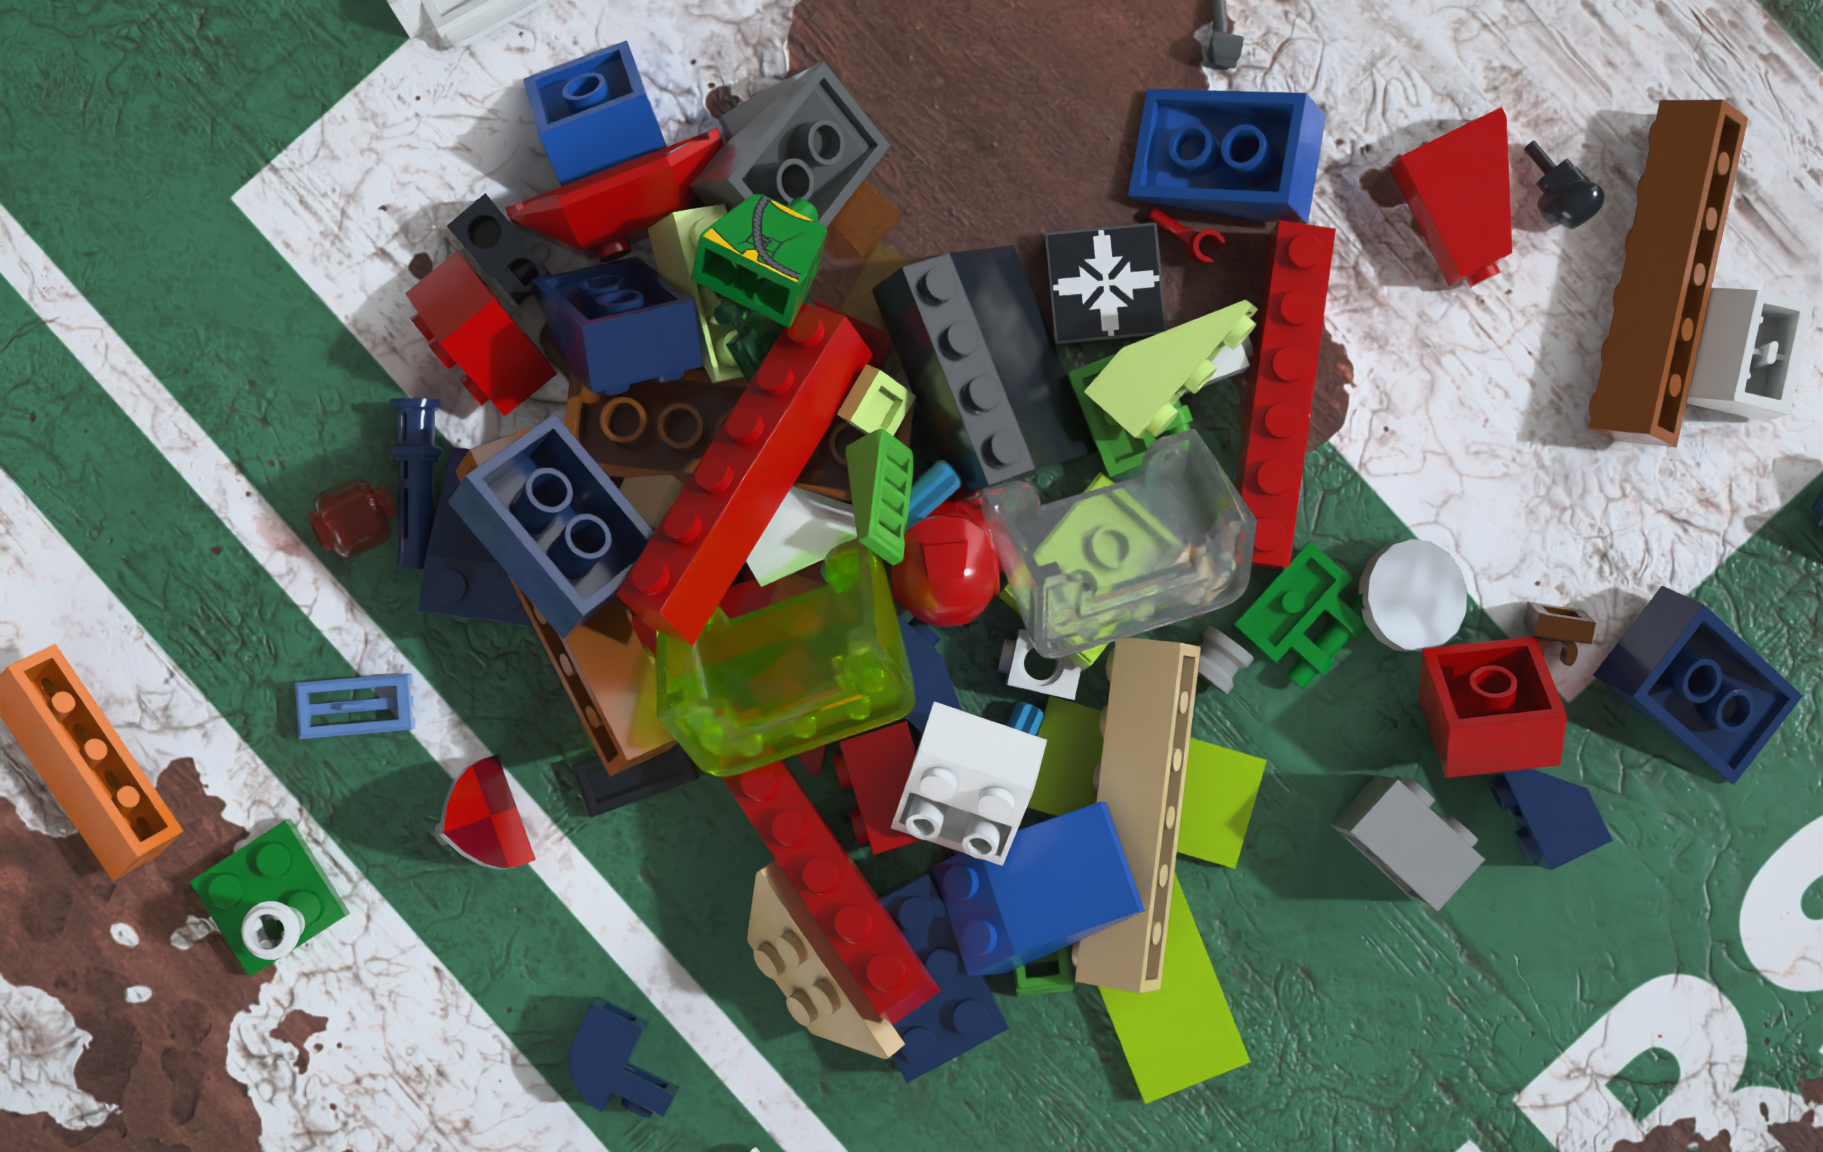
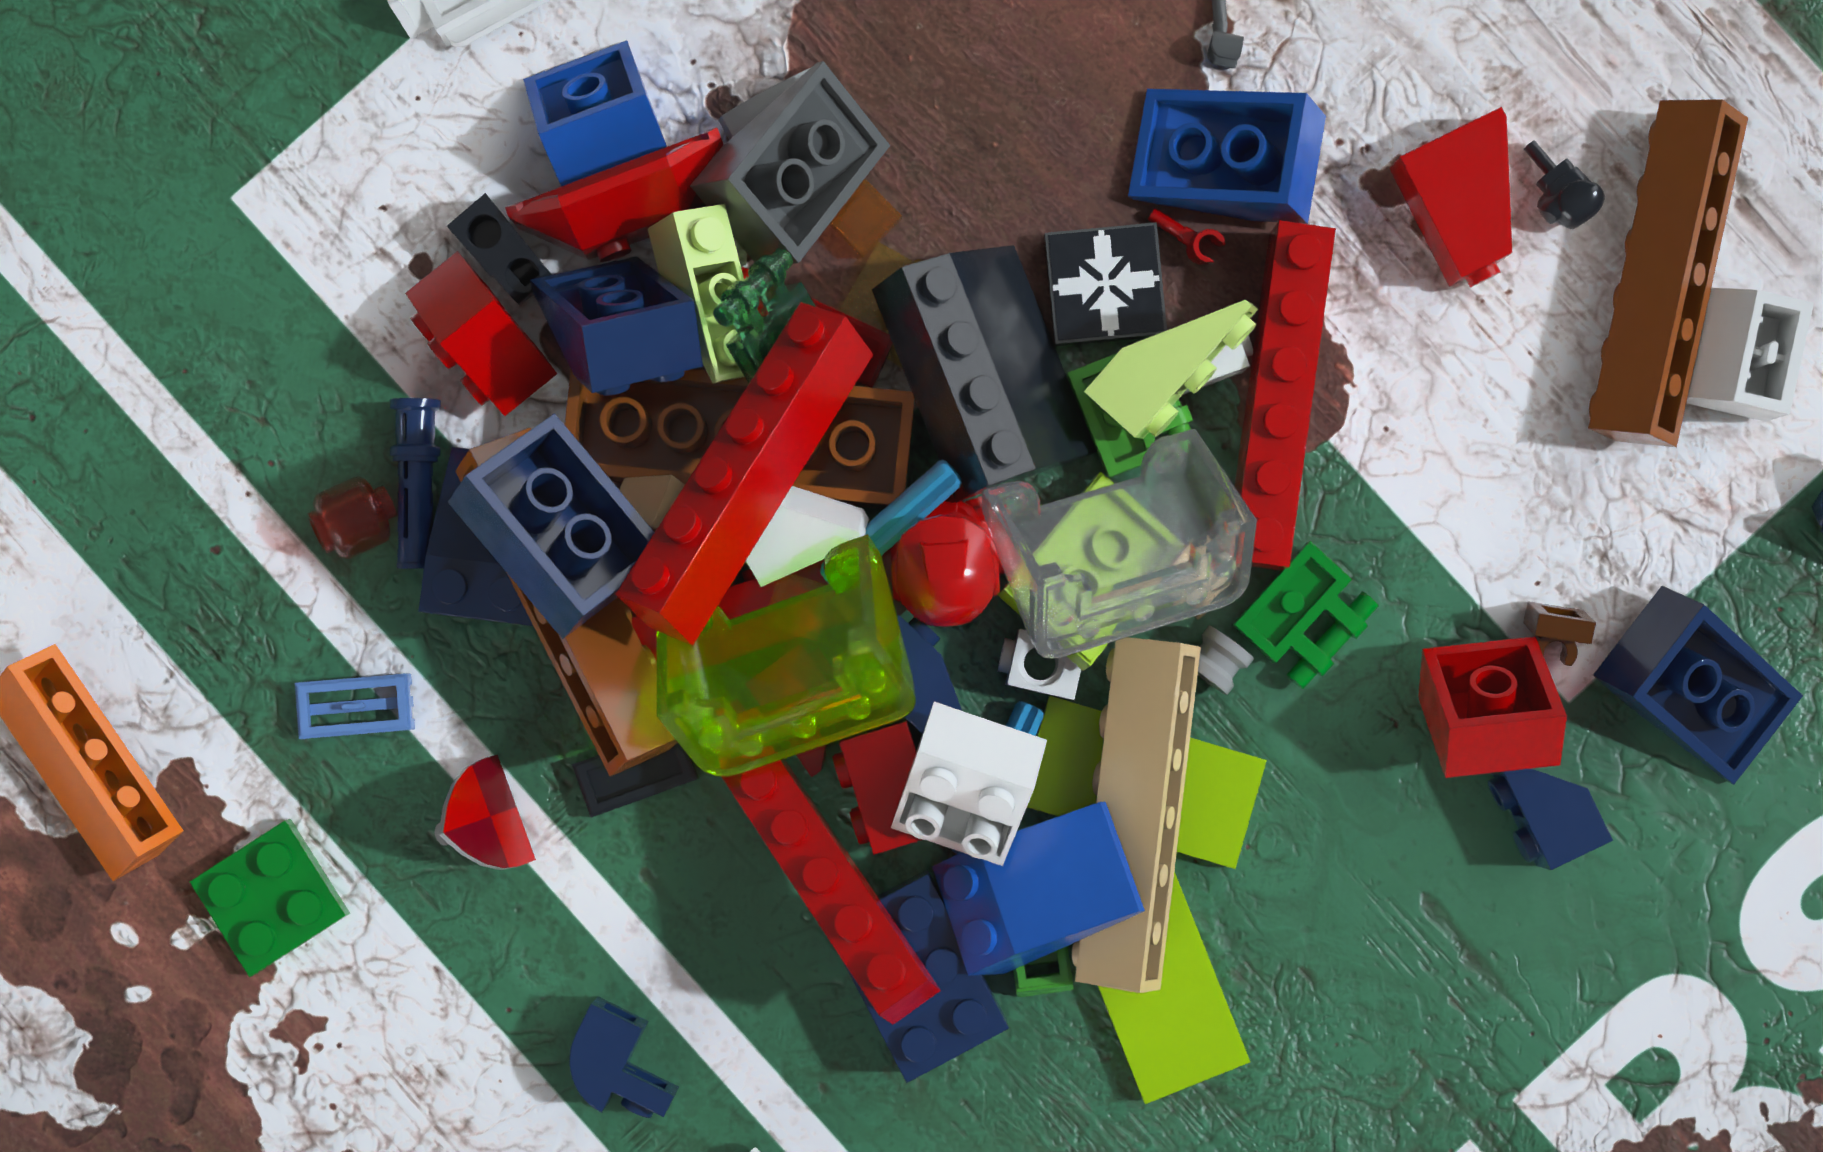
(261, 931): white cone -> none
(762, 255): green torso -> none
(810, 971): tan wing -> none
(876, 402): yellowish green plate -> none
(880, 492): bright green slope -> none
(1408, 841): light grey brick -> none
(1413, 595): tile -> none

